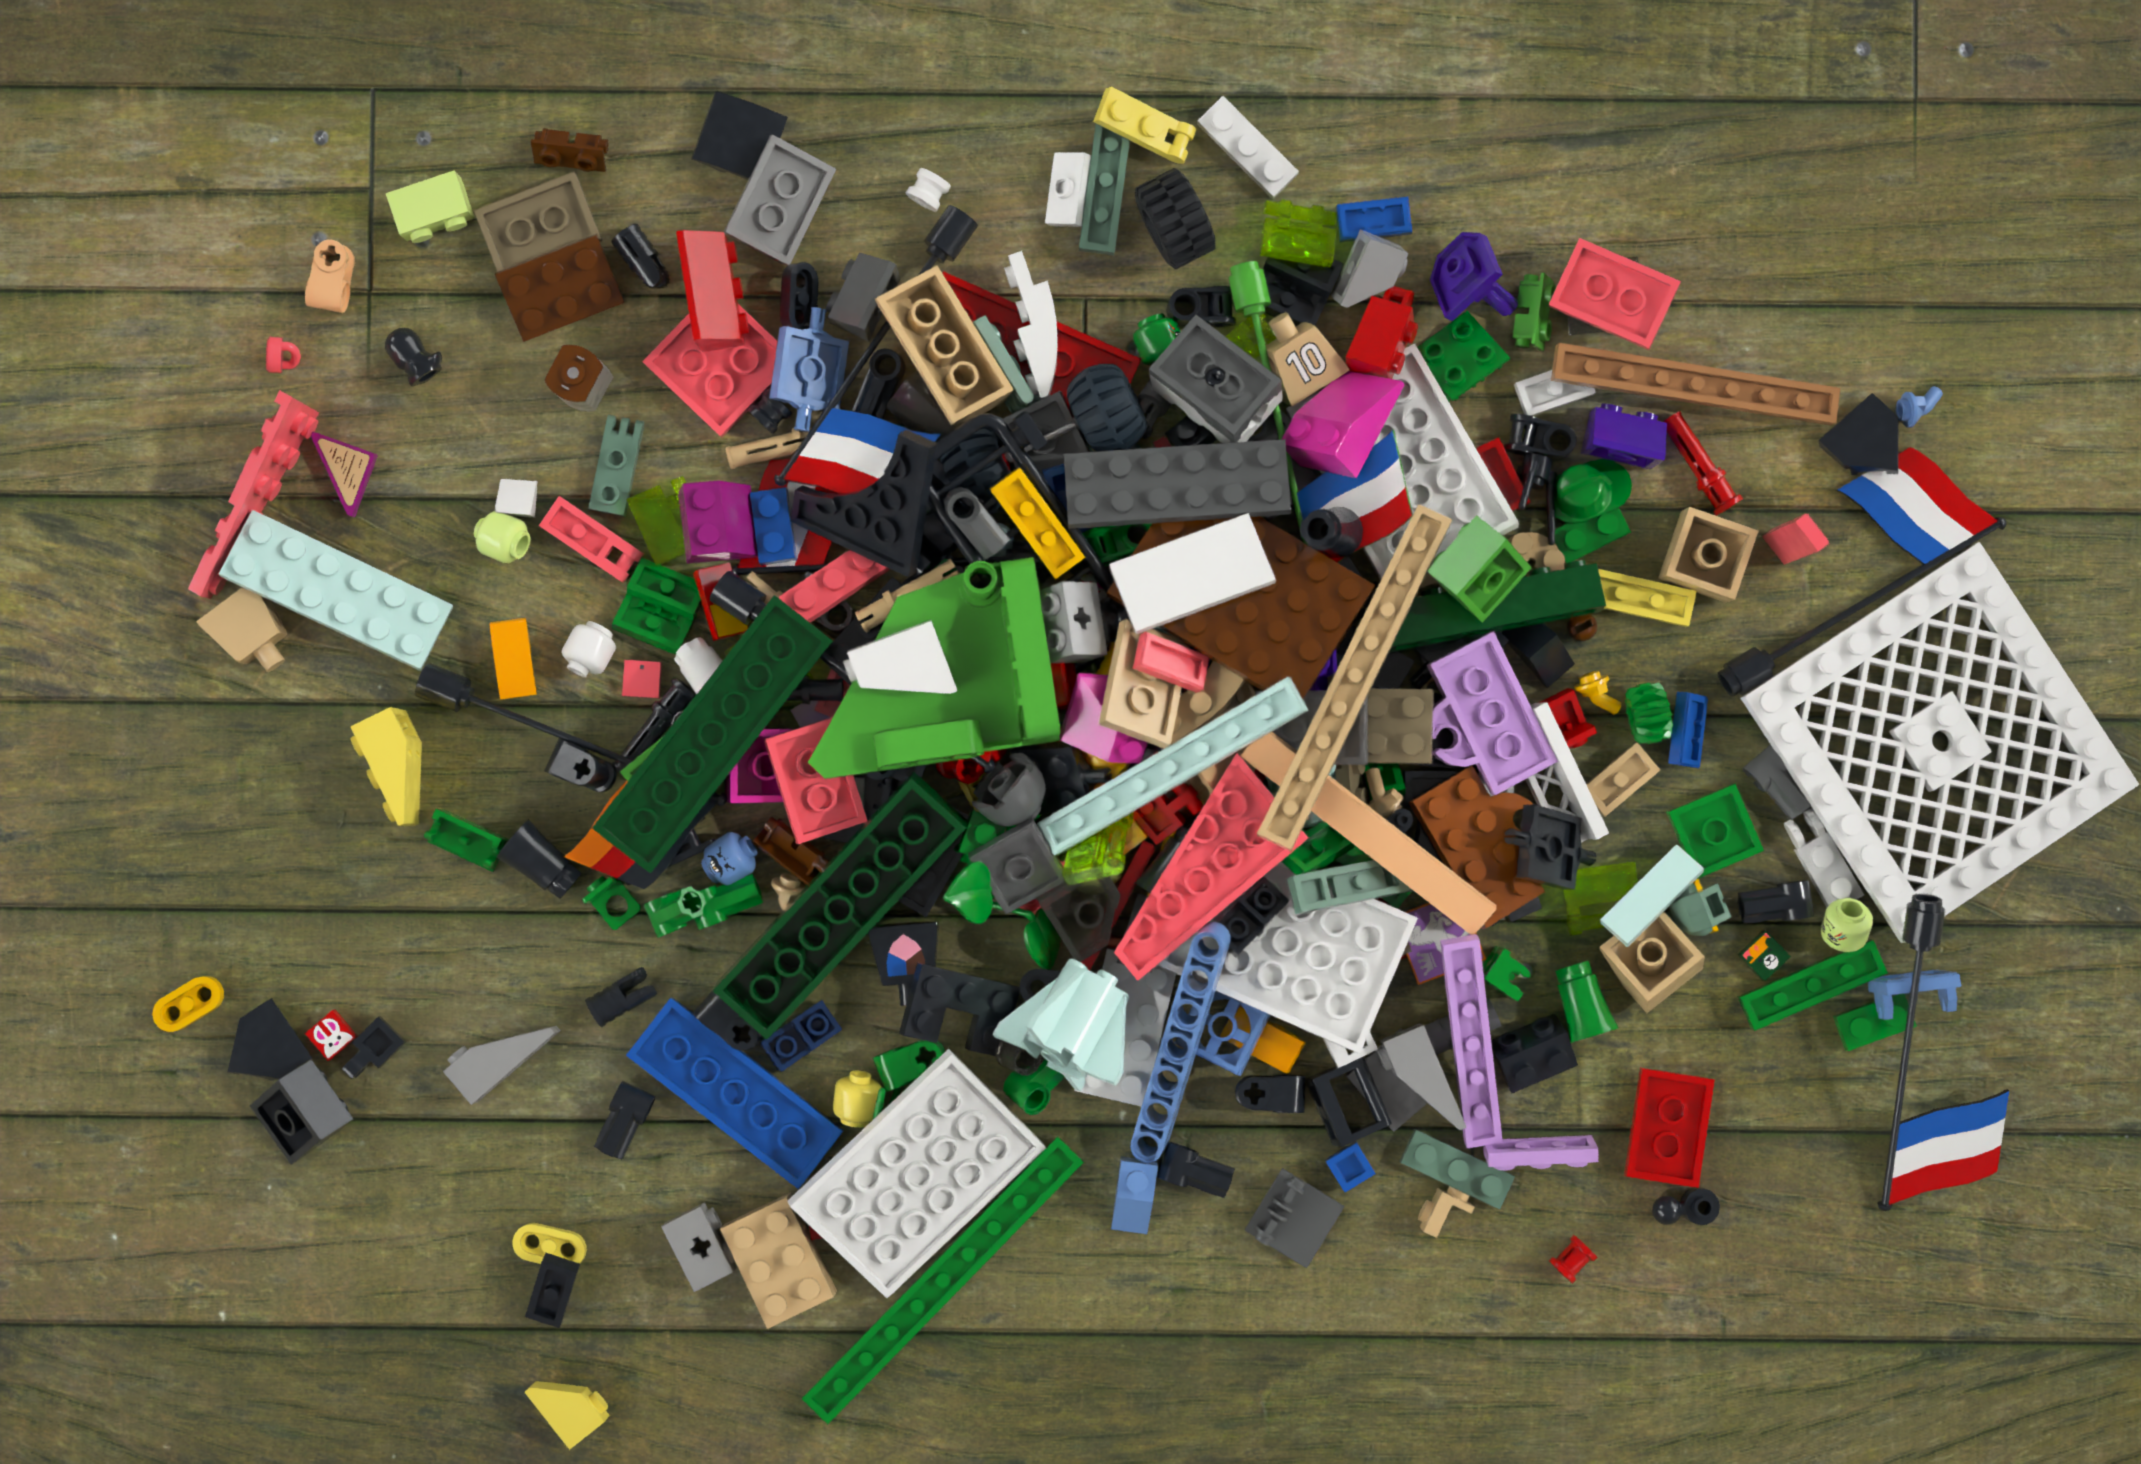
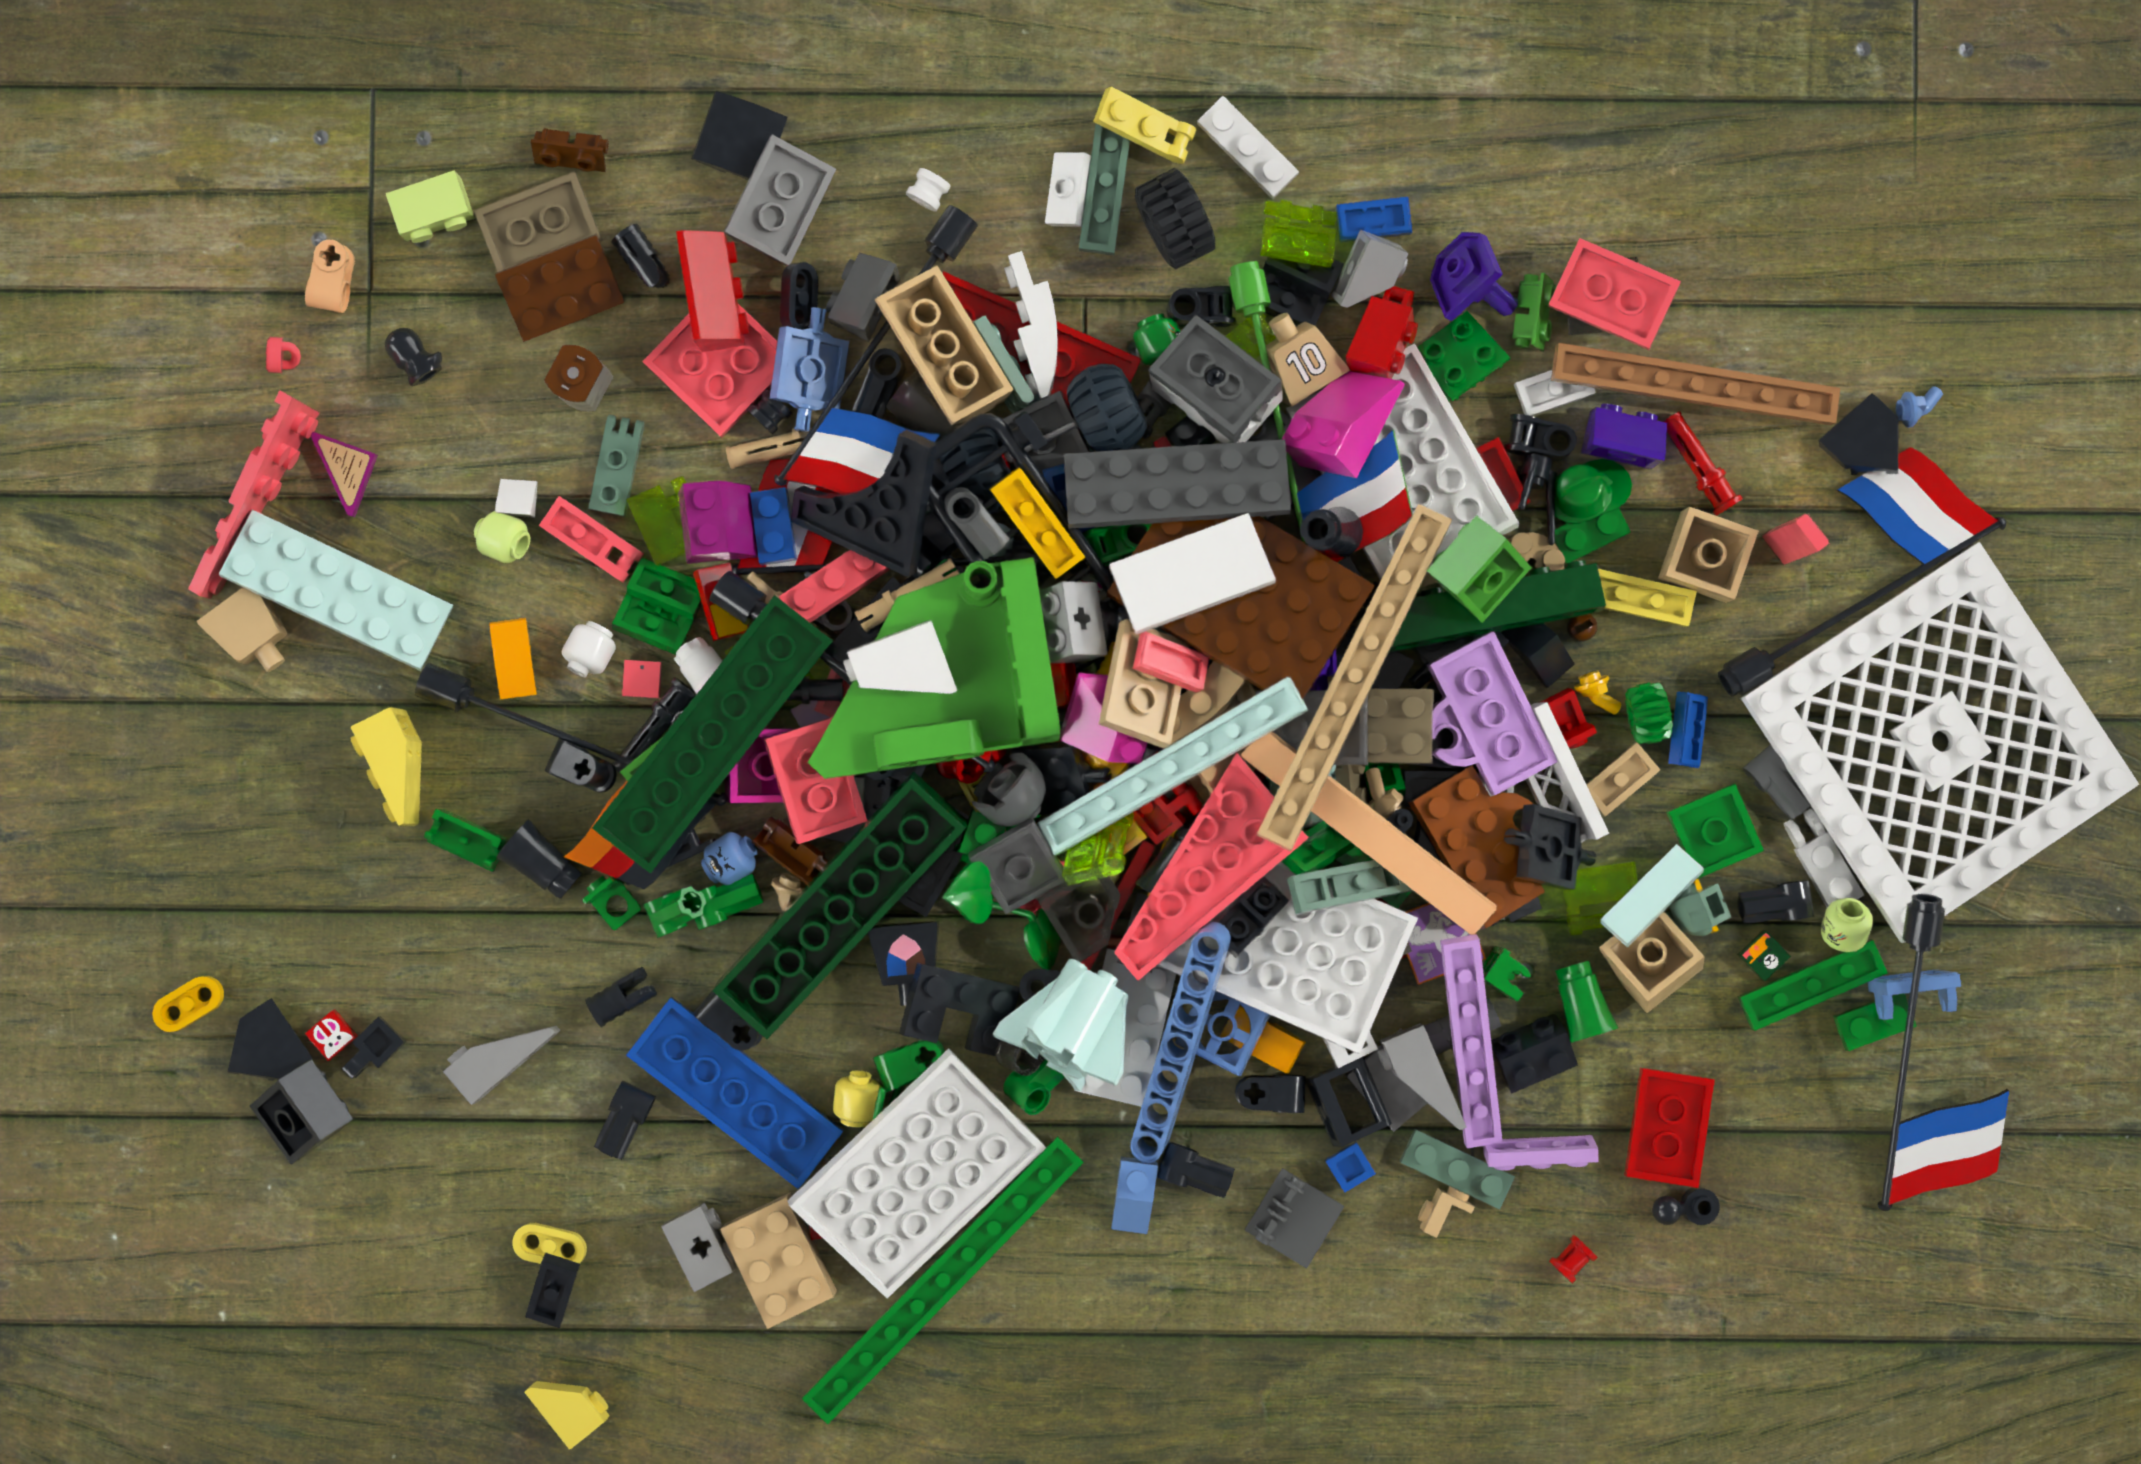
(800, 1036): dark blue slope -> none

